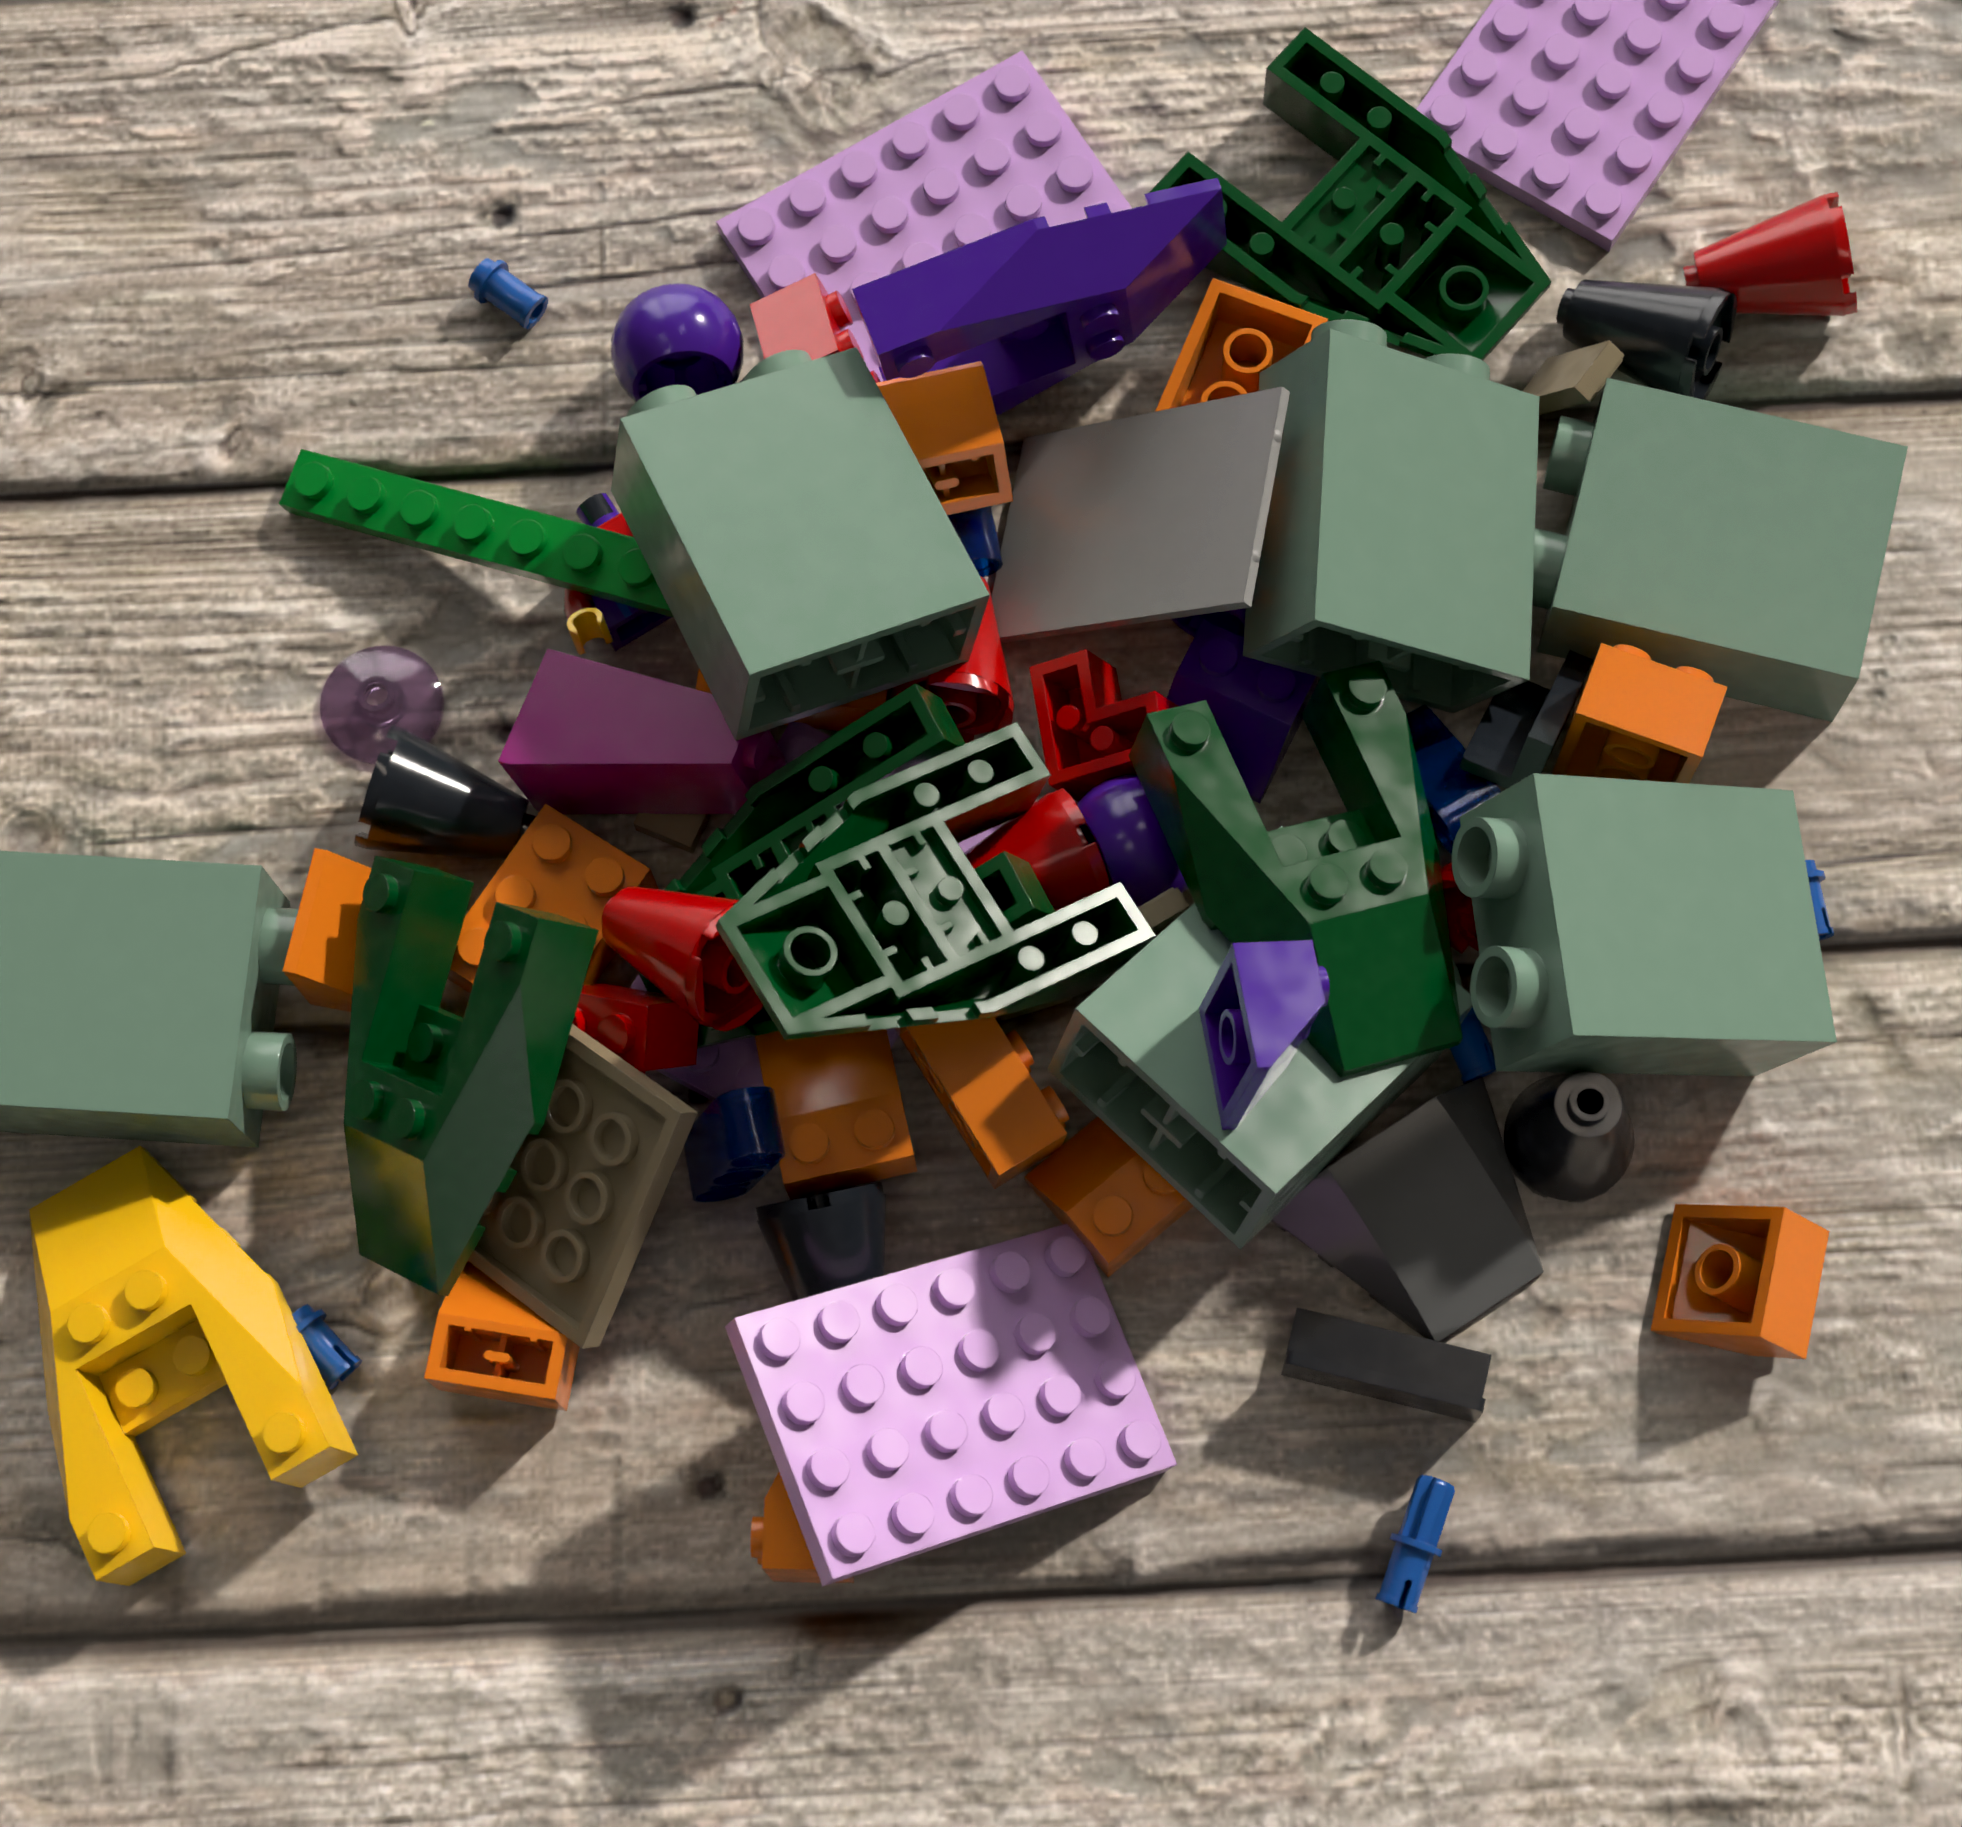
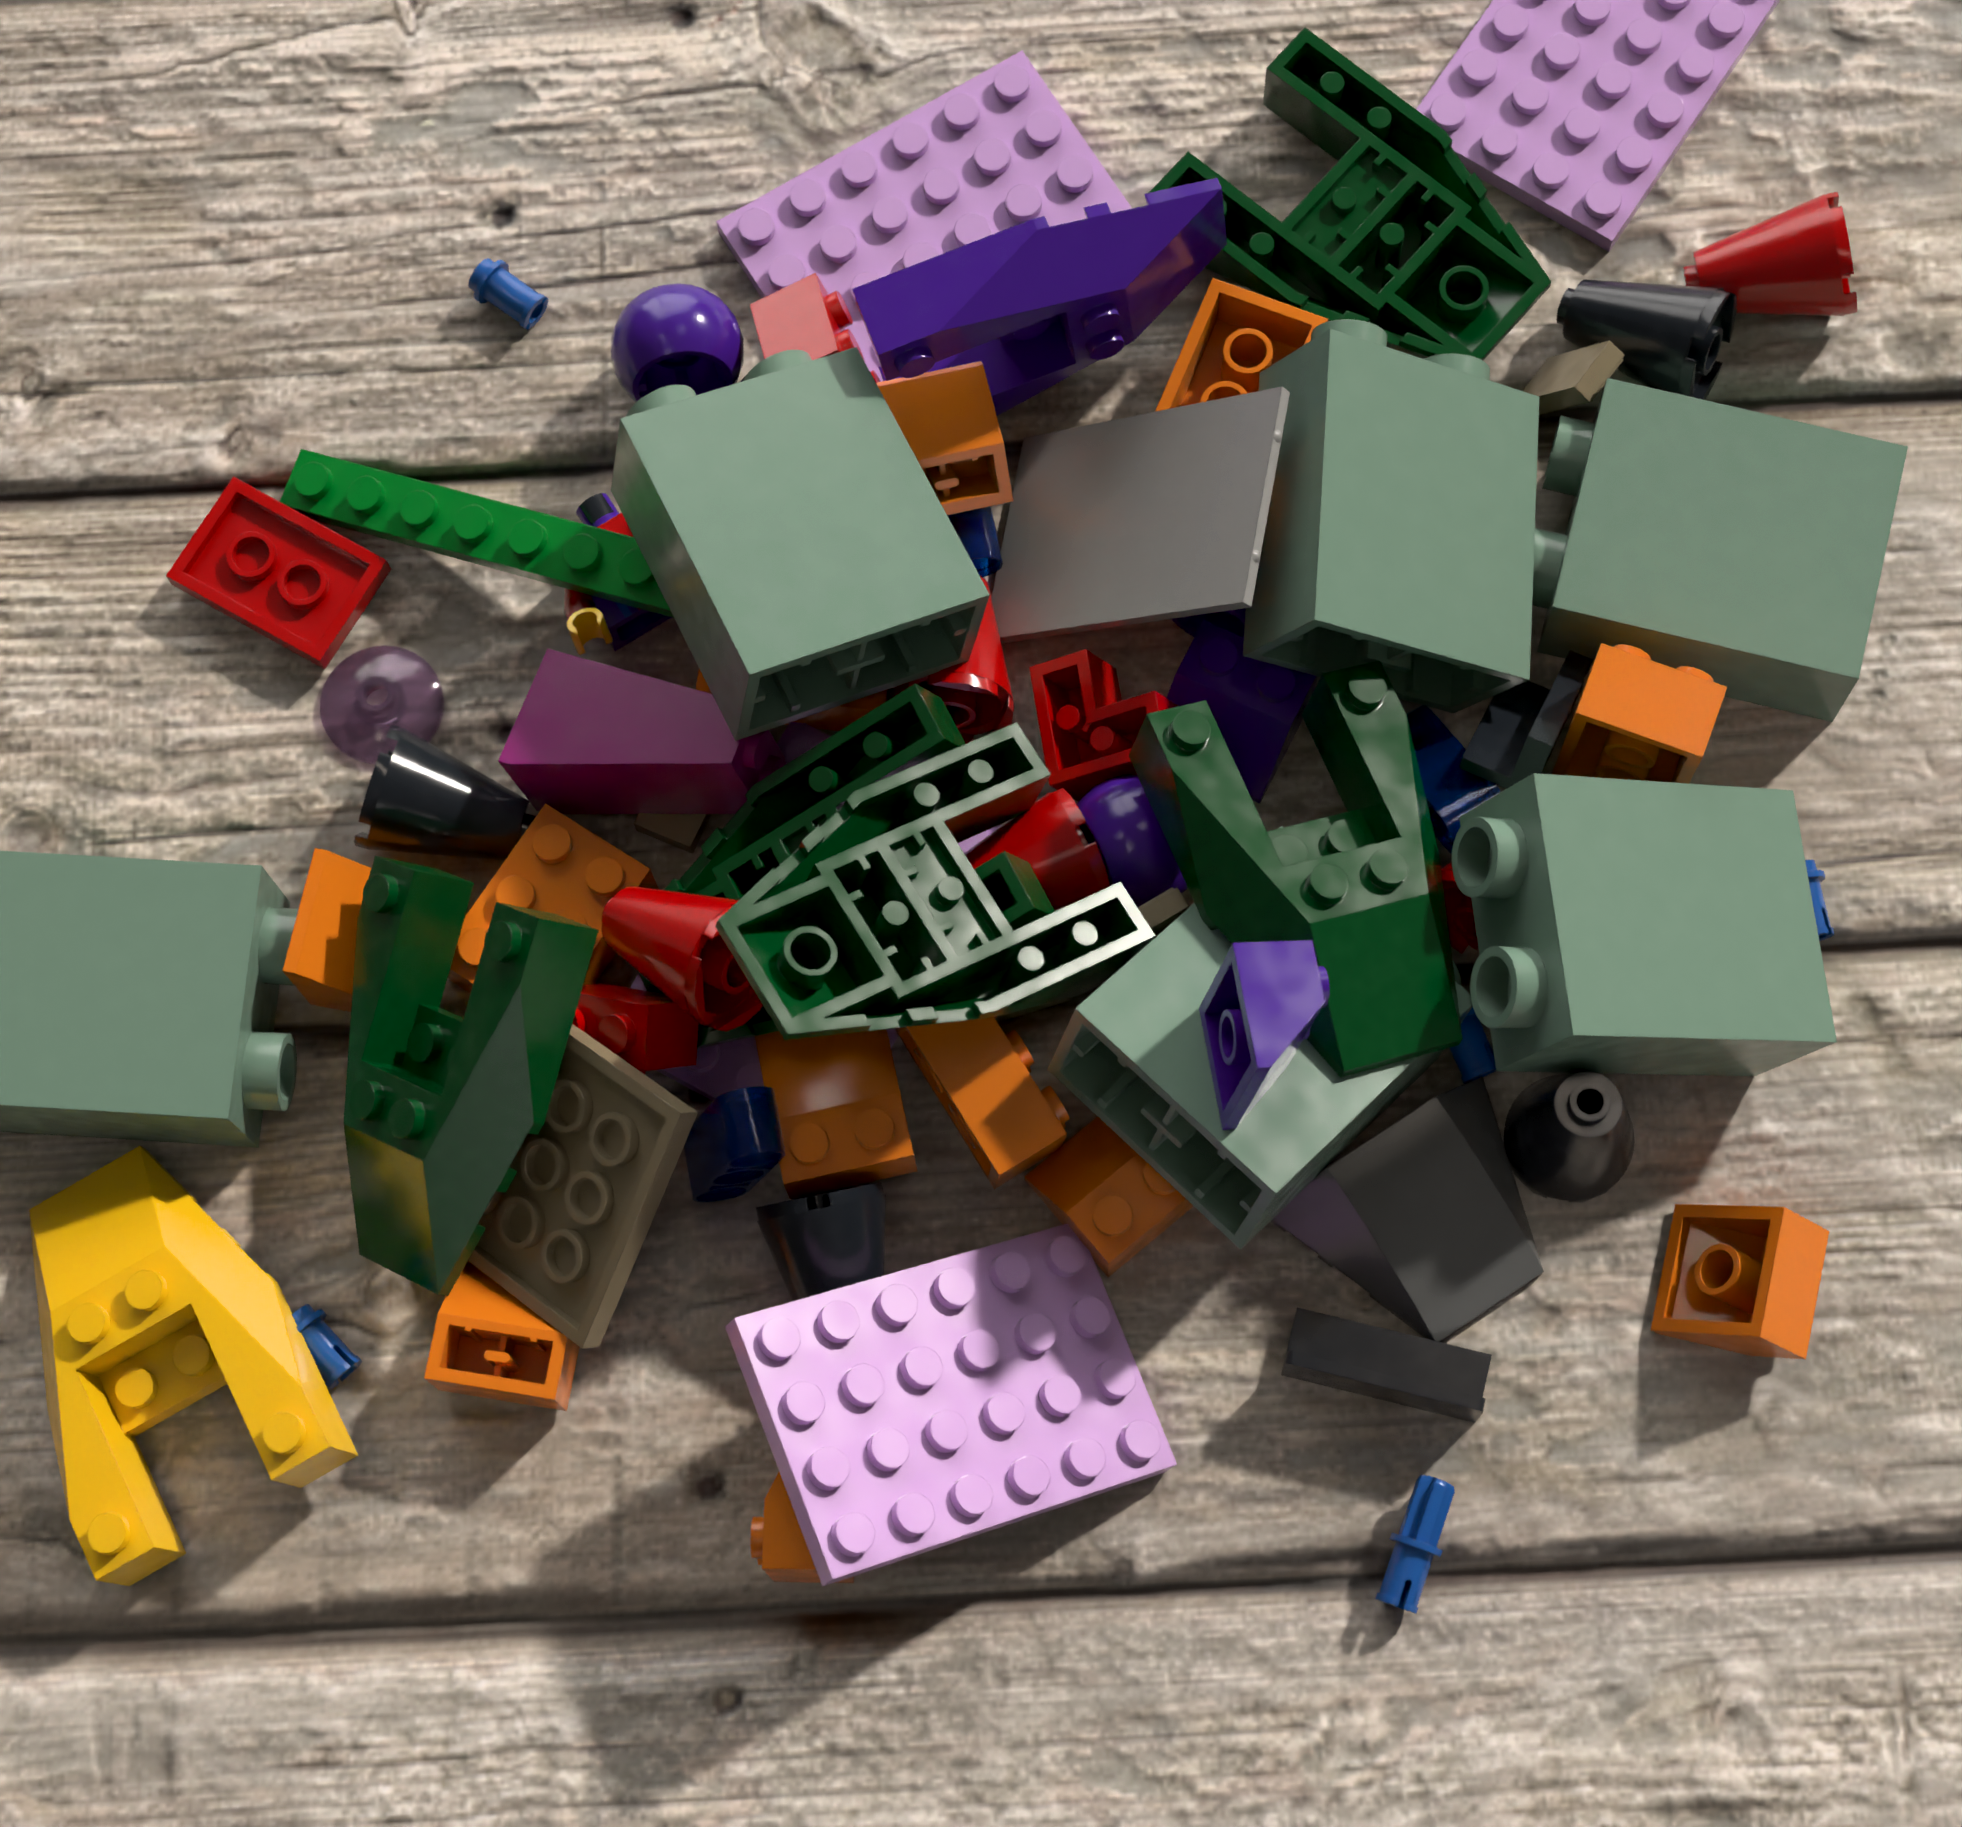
(279, 572): none -> red plate

